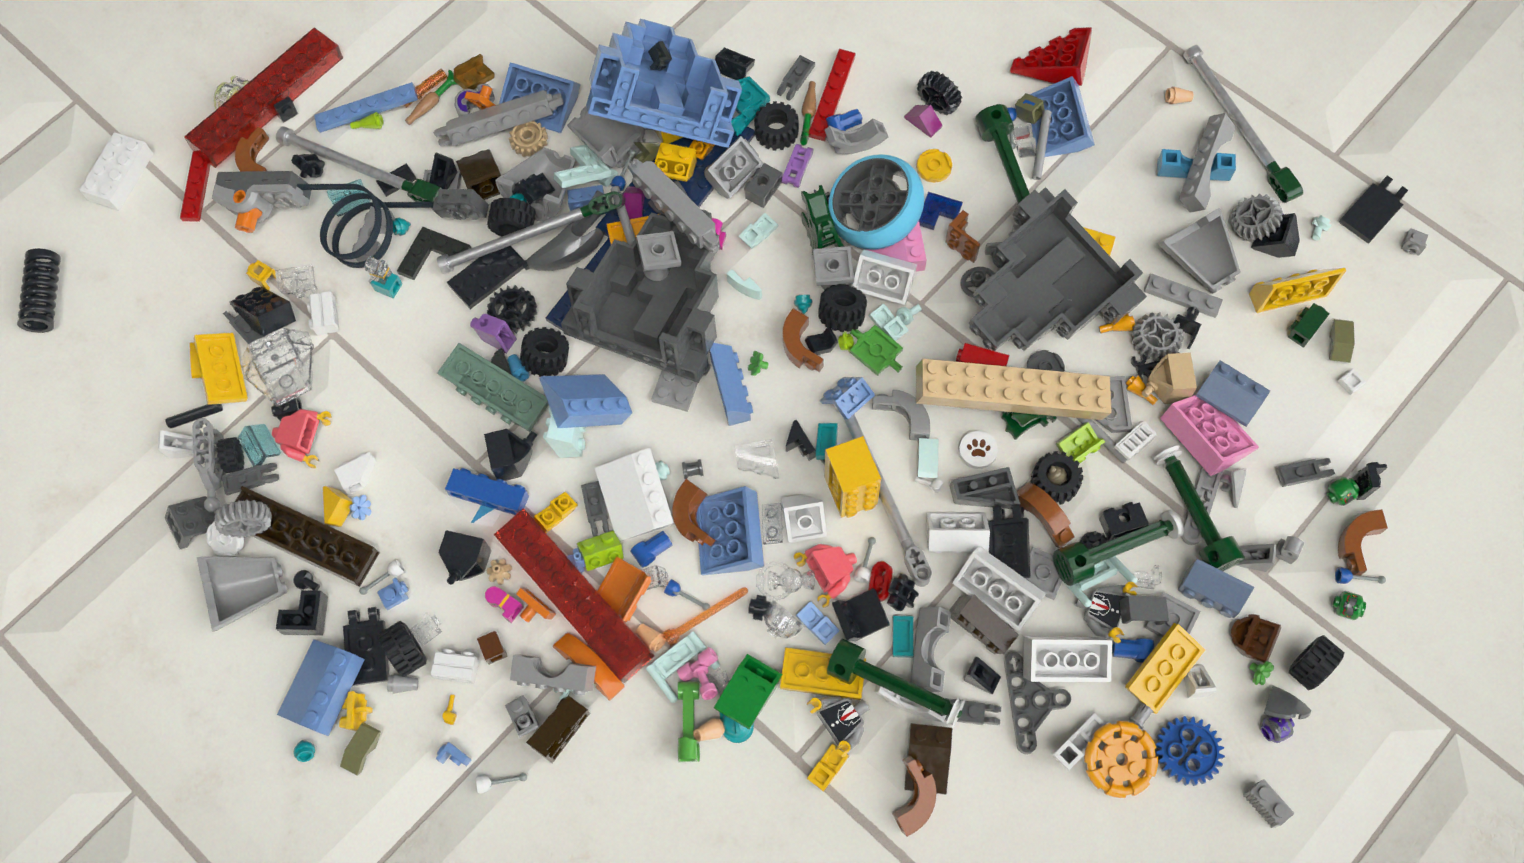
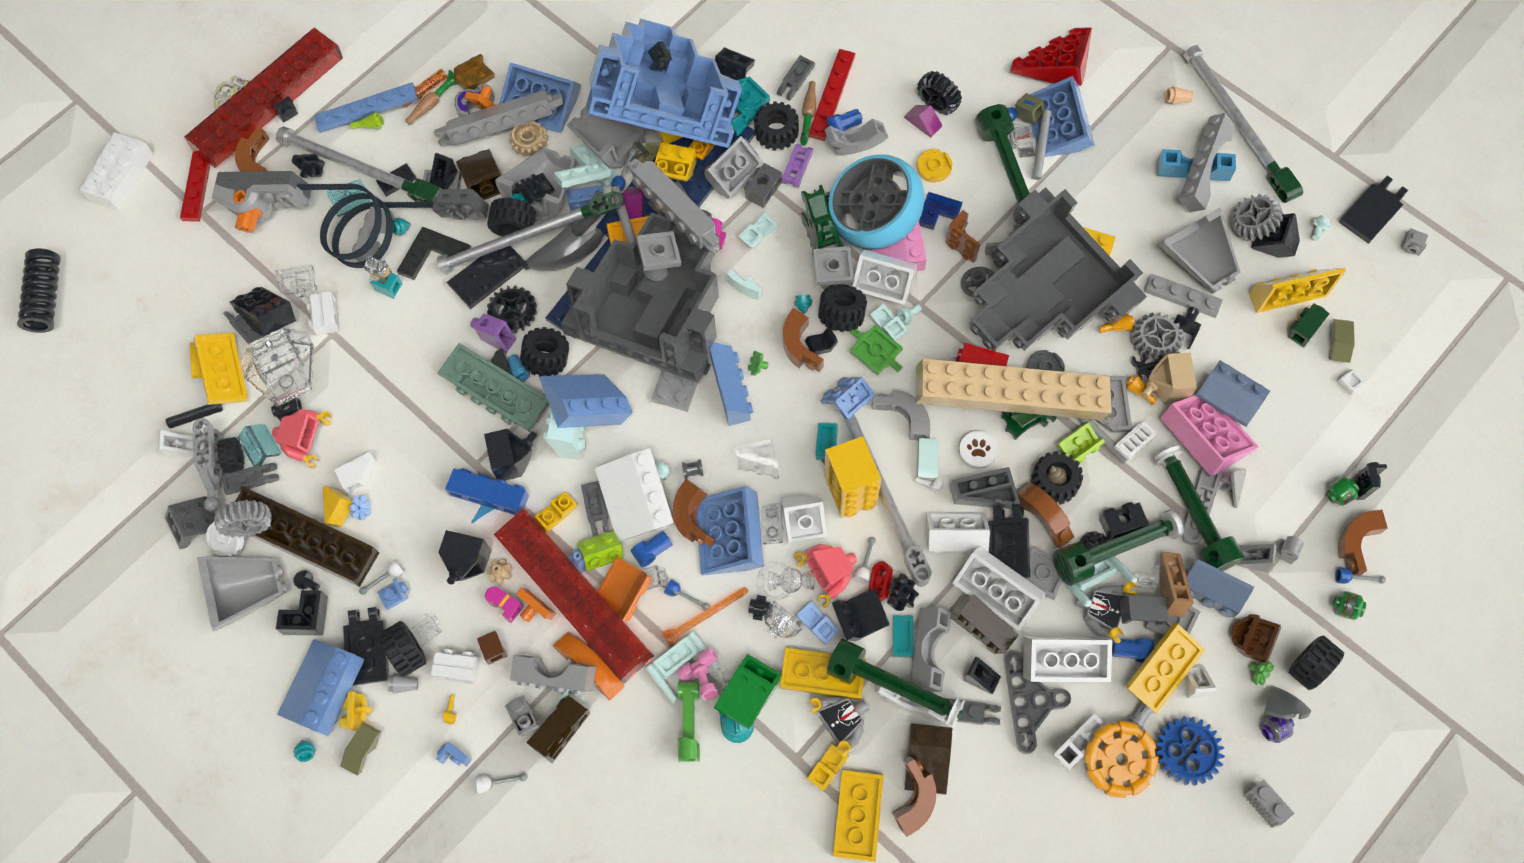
(259, 273): yellow window -> none
(653, 639): light nougat cone -> none
(710, 730): light nougat cone -> none
(798, 438): black slope -> none
(845, 341): lime plate -> none
(858, 816): none -> yellow plate
(1174, 584): none -> medium nougat slope
(1303, 472): dark grey hinge -> none

